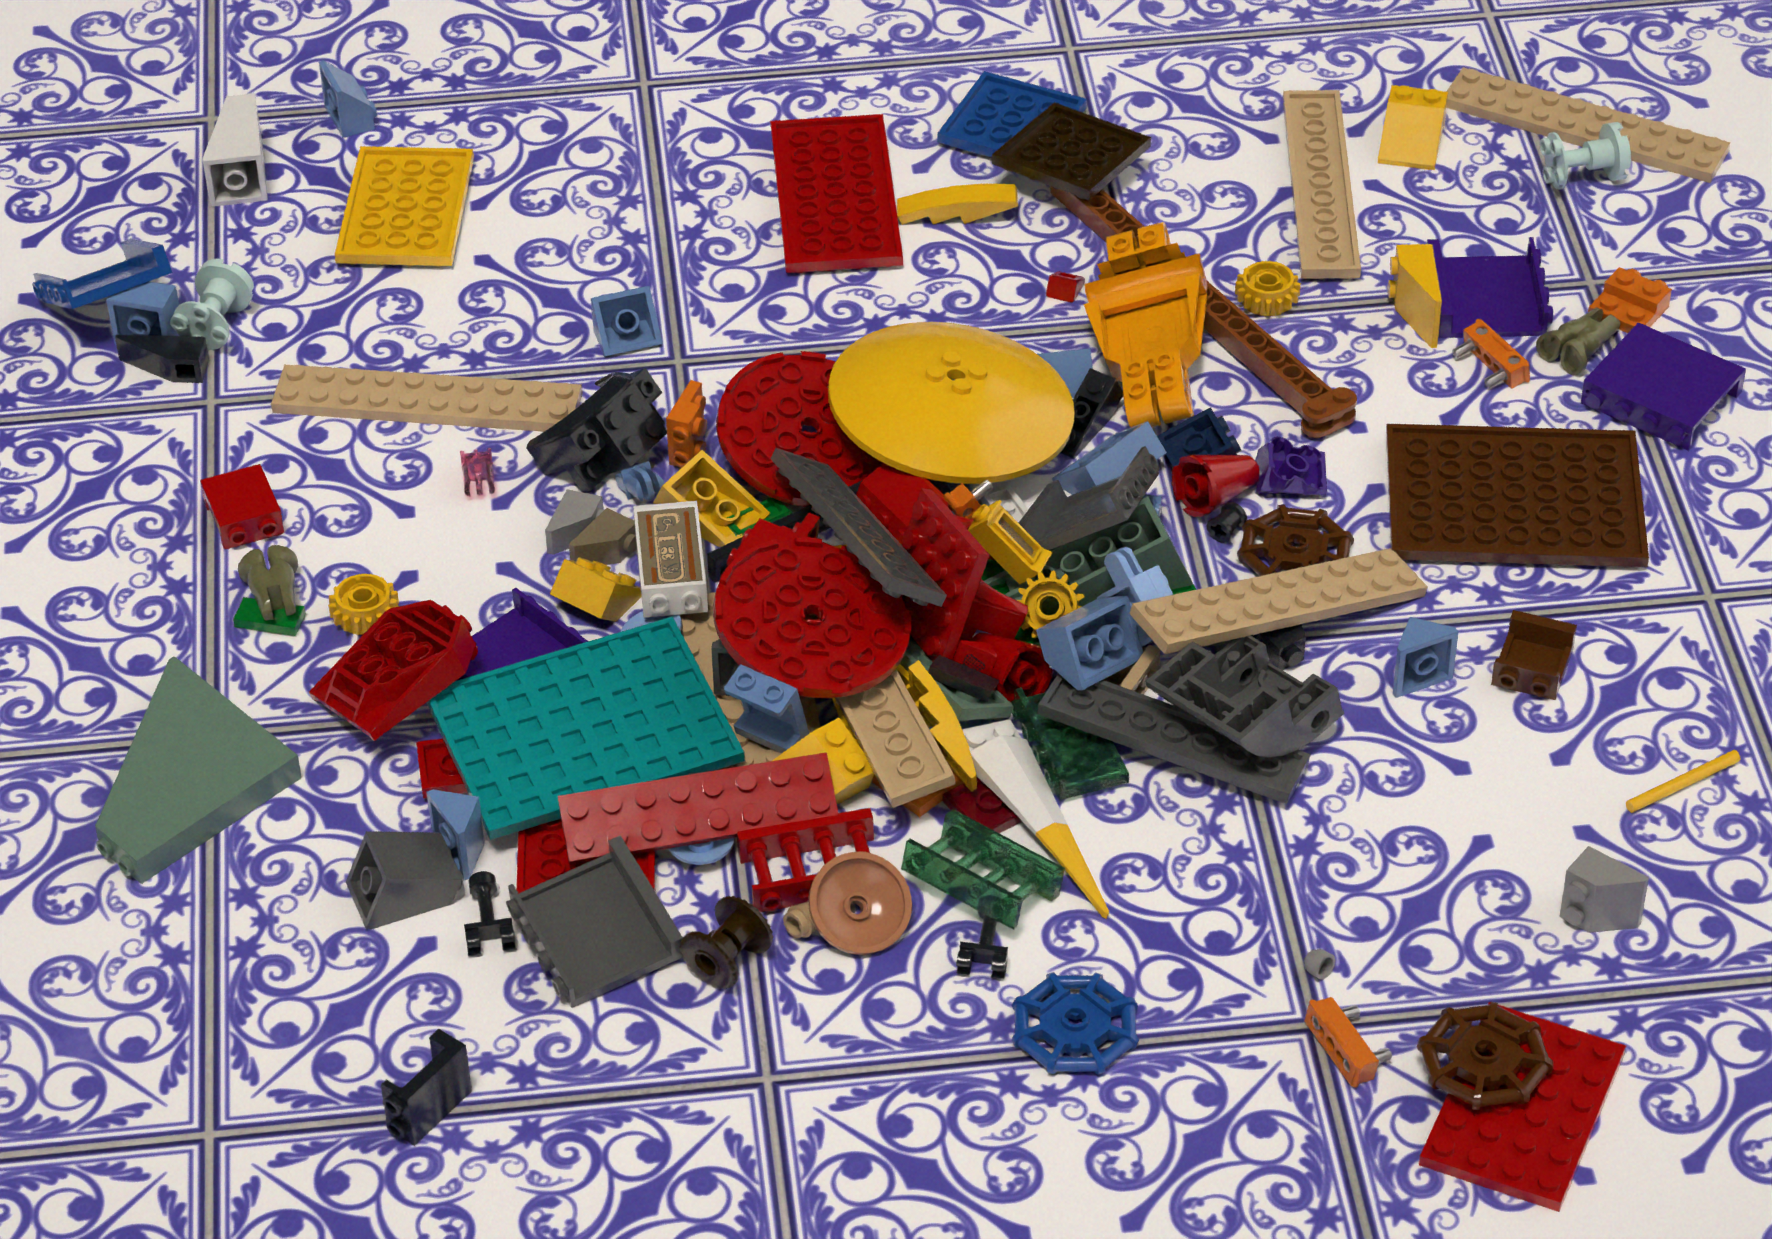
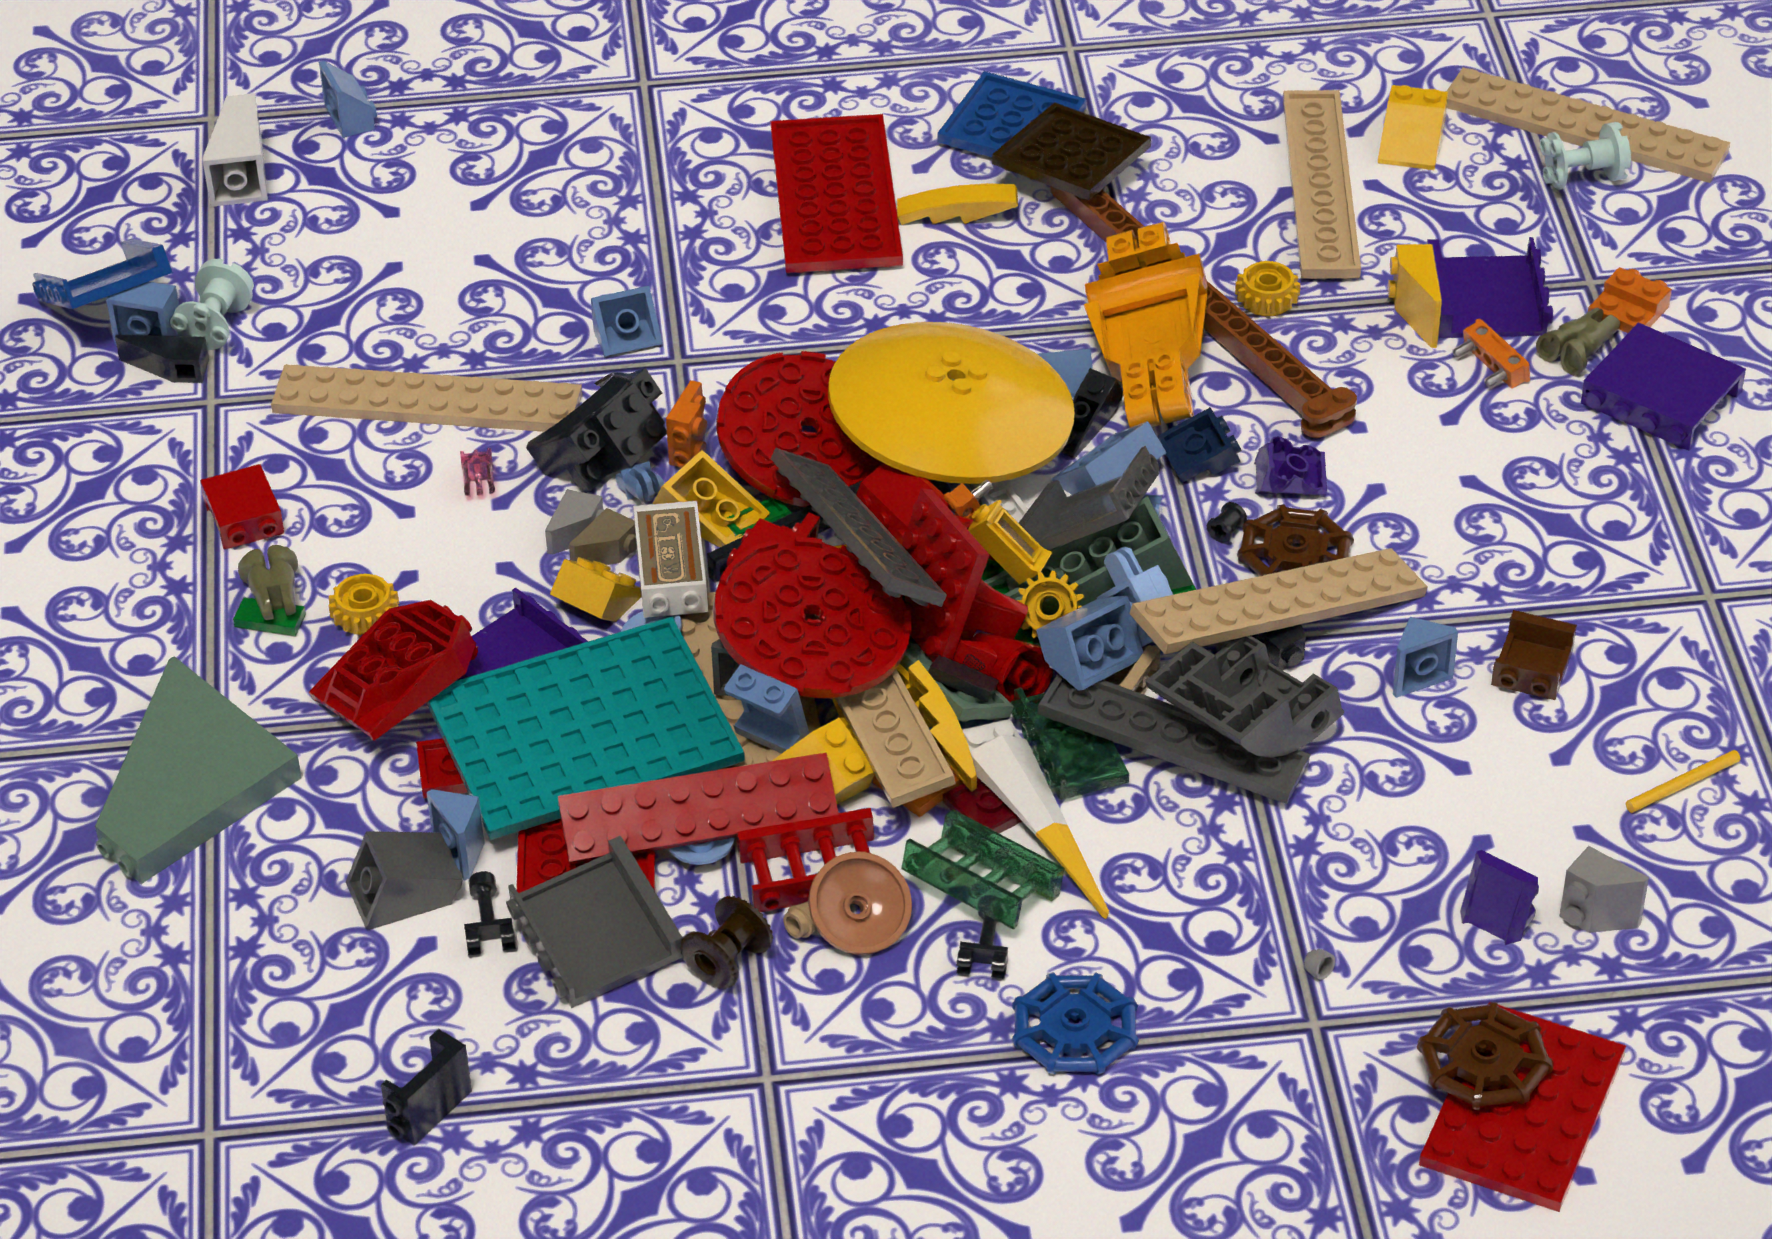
(405, 206): yellow plate -> none
(1064, 286): red slope -> none
(1212, 480): red cone -> none
(1342, 1040): orange piece -> none
(1499, 897): none -> dark purple slope
(1515, 495): reddish brown plate -> none

